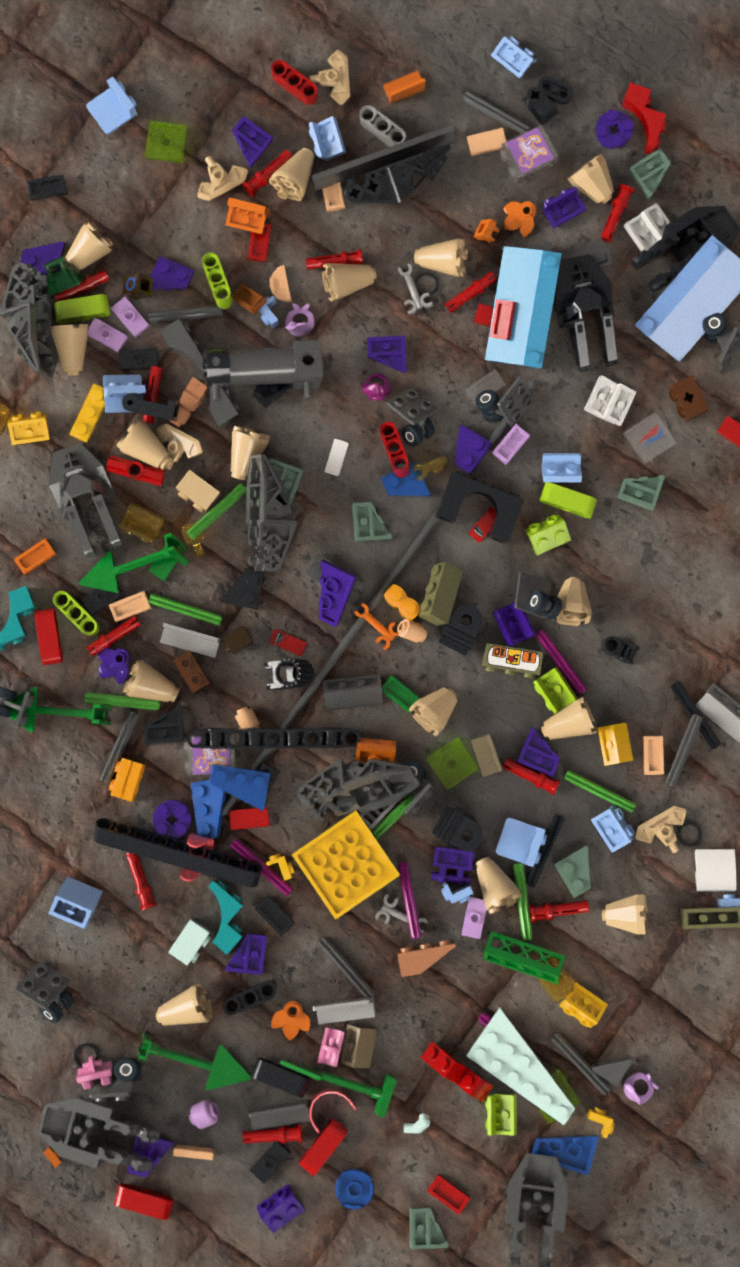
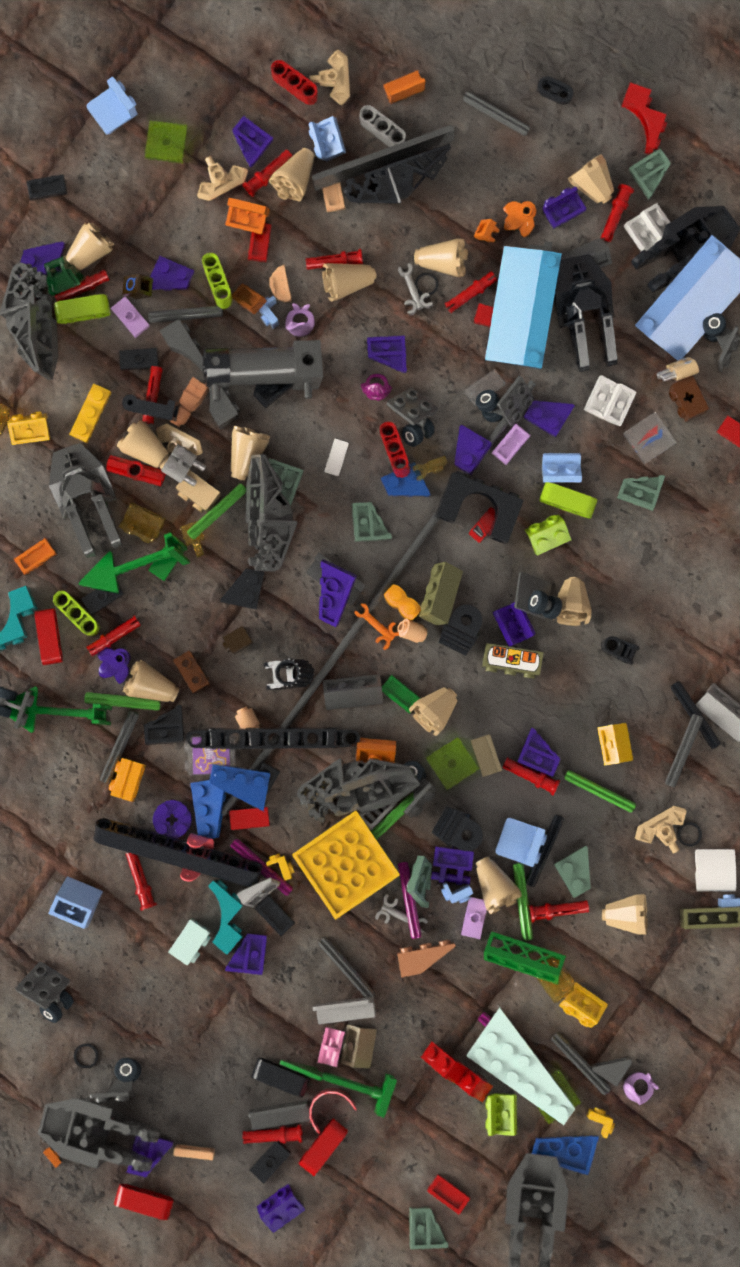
(70, 346): tan cone -> none
(94, 1070): bright pink hips -> none
(107, 335): lavender plate -> none
(119, 386): light blue bracket -> none
(130, 606): light nougat tile -> none
(180, 463): none -> light grey piece
(185, 609): bright green axle -> none
(186, 1008): tan cone -> none
(190, 640): light grey panel -> none
(204, 1114): lavender head -> none
(223, 1069): green piece -> none
(241, 1001): black beam -> none
(255, 894): none -> light grey slope
(287, 642): red sticker -> none
(291, 1022): orange plate -> none
(354, 1188): blue tile -> none
(419, 1126): light aqua arm -> none
(420, 881): none -> sand green wing
(486, 141): light nougat tile -> none
(502, 319): tile -> none
(513, 56): light blue bracket -> none
(528, 153): panel -> none
(542, 107): black piece -> none
(548, 415): none -> dark purple wing
(555, 690): lime bracket -> none
(560, 661): magenta axle -> none
(570, 722): tan cone -> none
(603, 130): dark purple plate -> none
(613, 828): light blue bracket -> none
(653, 755): light nougat tile -> none
(679, 370): none -> tan piece

